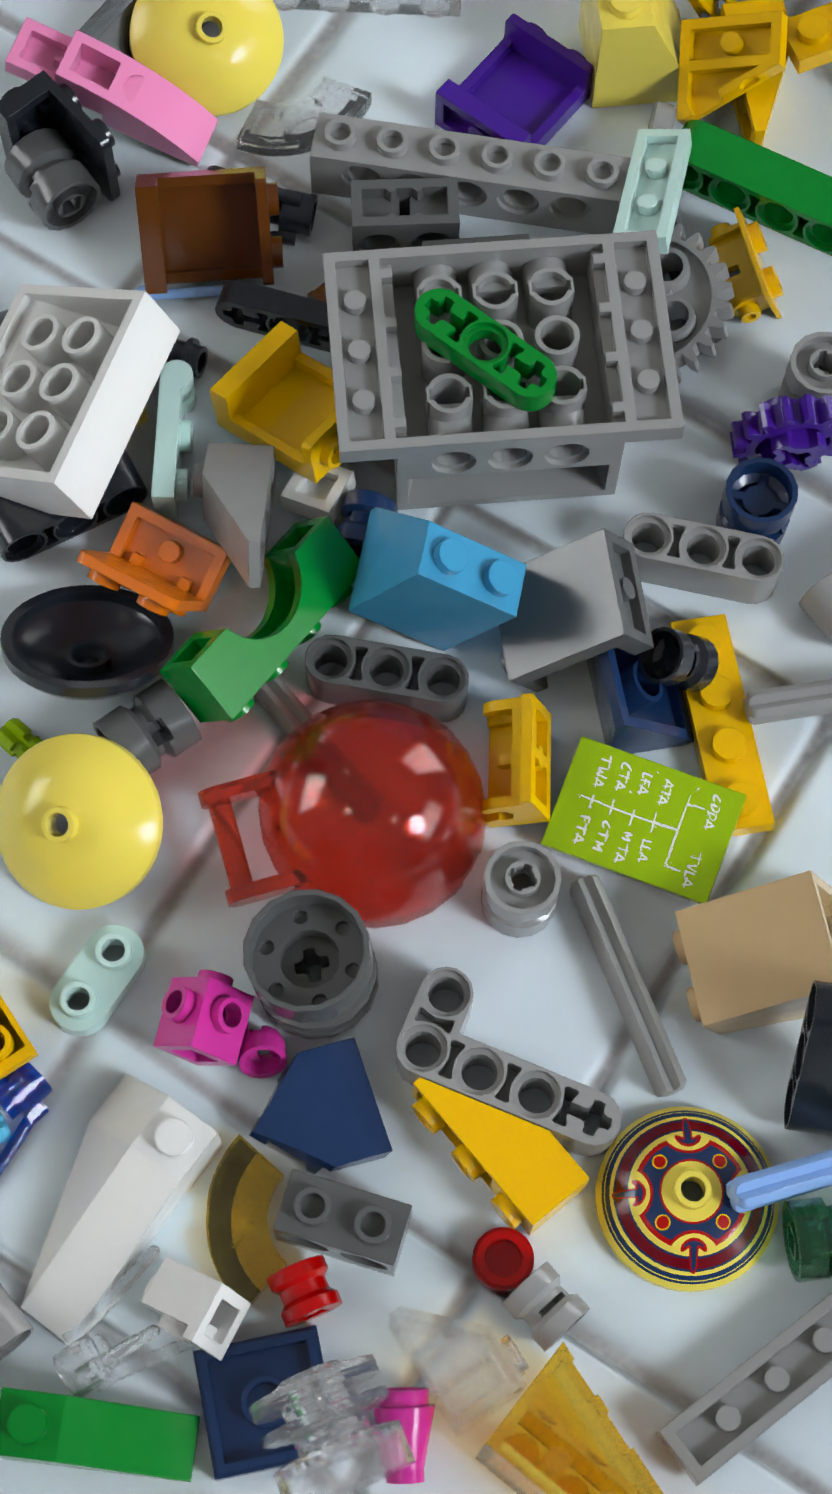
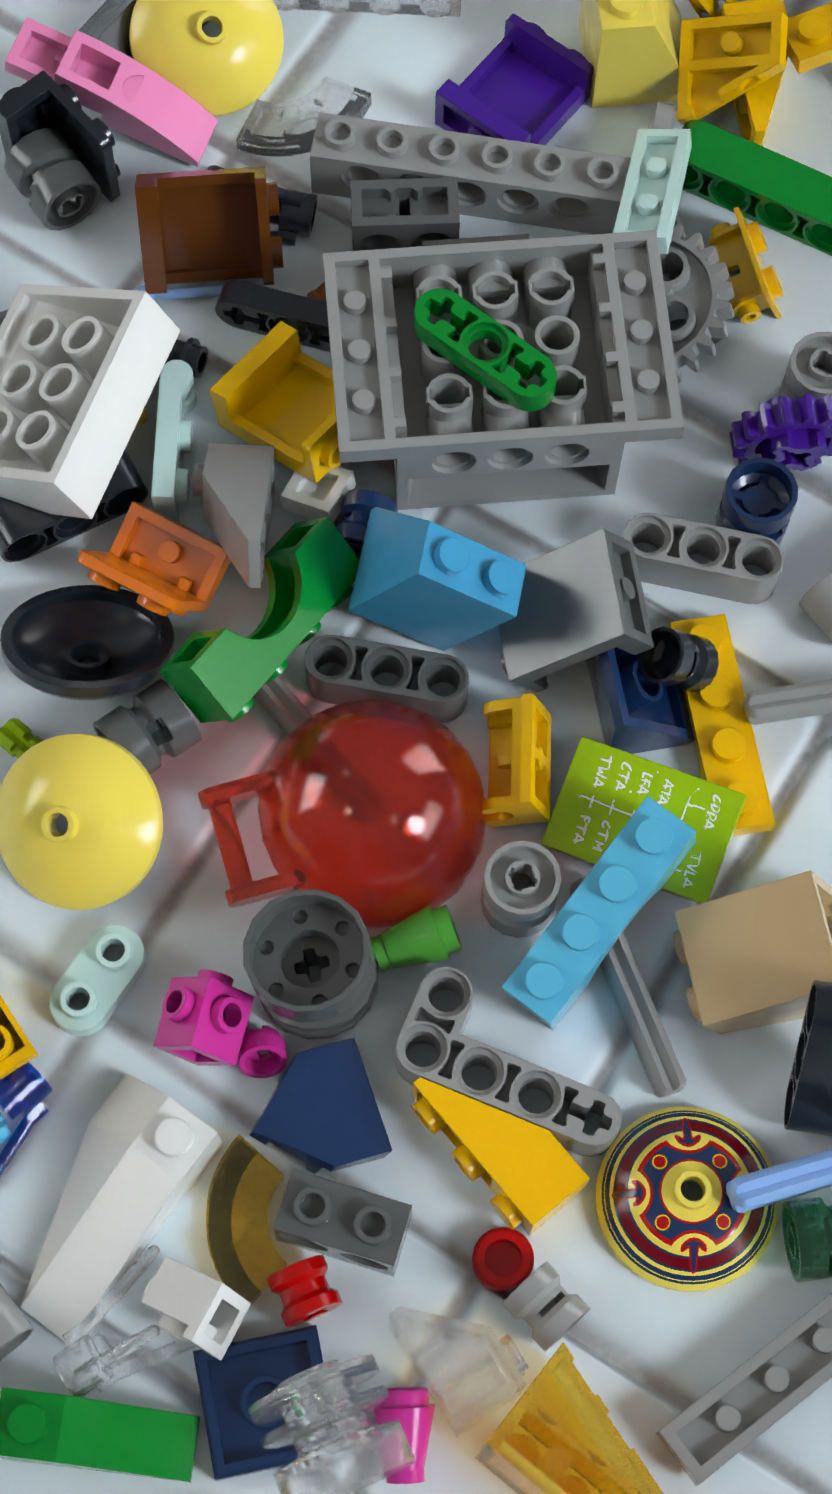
(417, 940): none -> bright green cone
(599, 911): none -> medium azure arch

